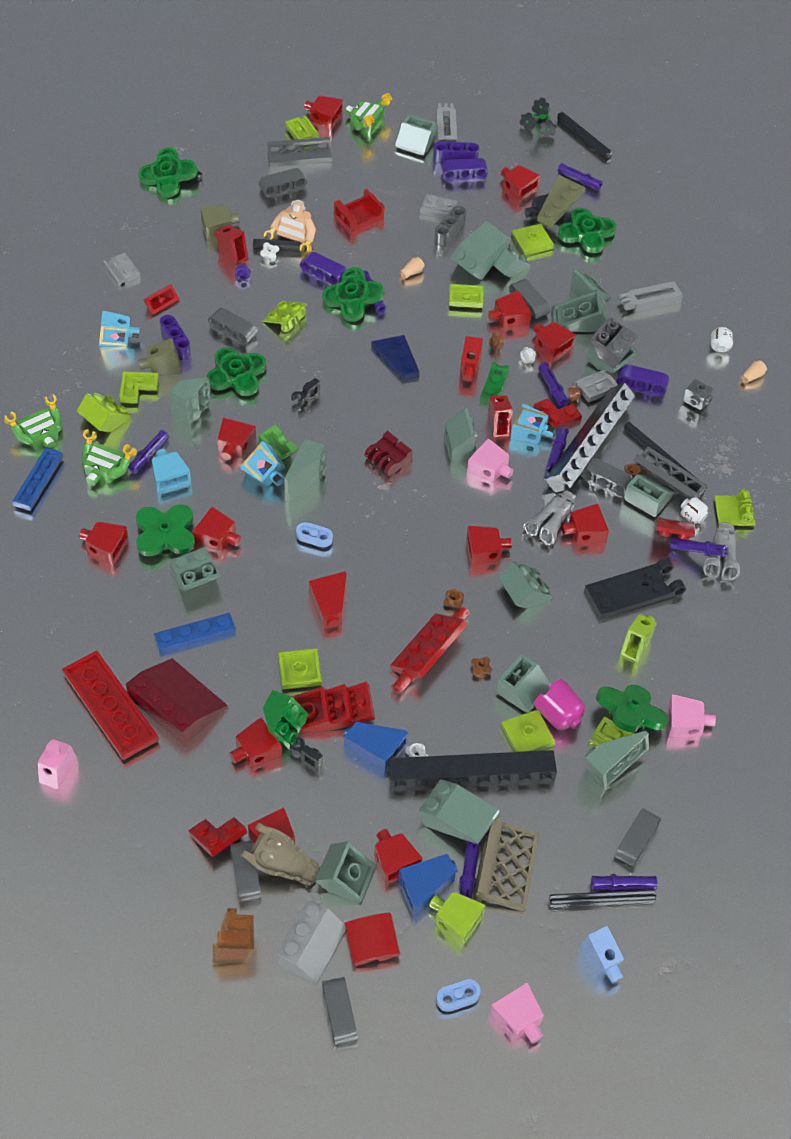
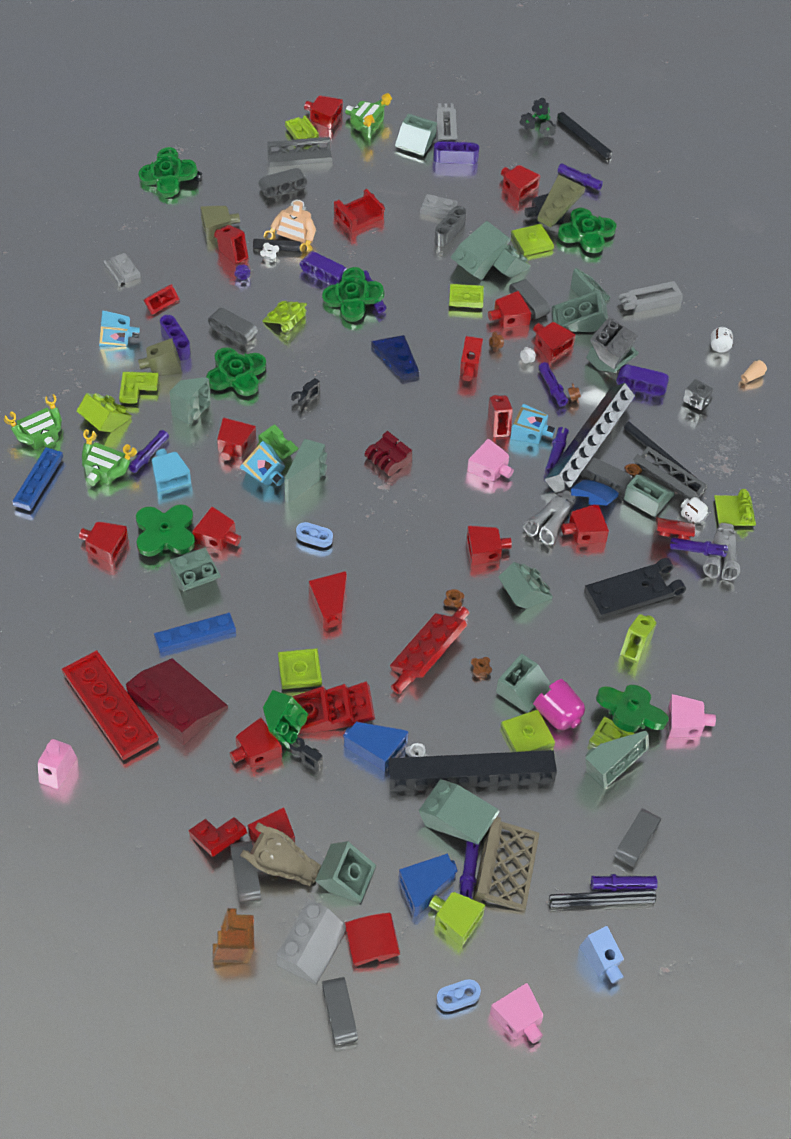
(394, 854): red torso -> none
(413, 267): light nougat cone -> none
(460, 436): sand green slope -> none
(464, 169): dark purple beam -> none
(494, 382): green plate -> none
(558, 417): red plate -> none
(595, 385): light grey plate -> none
(597, 492): none -> blue slope

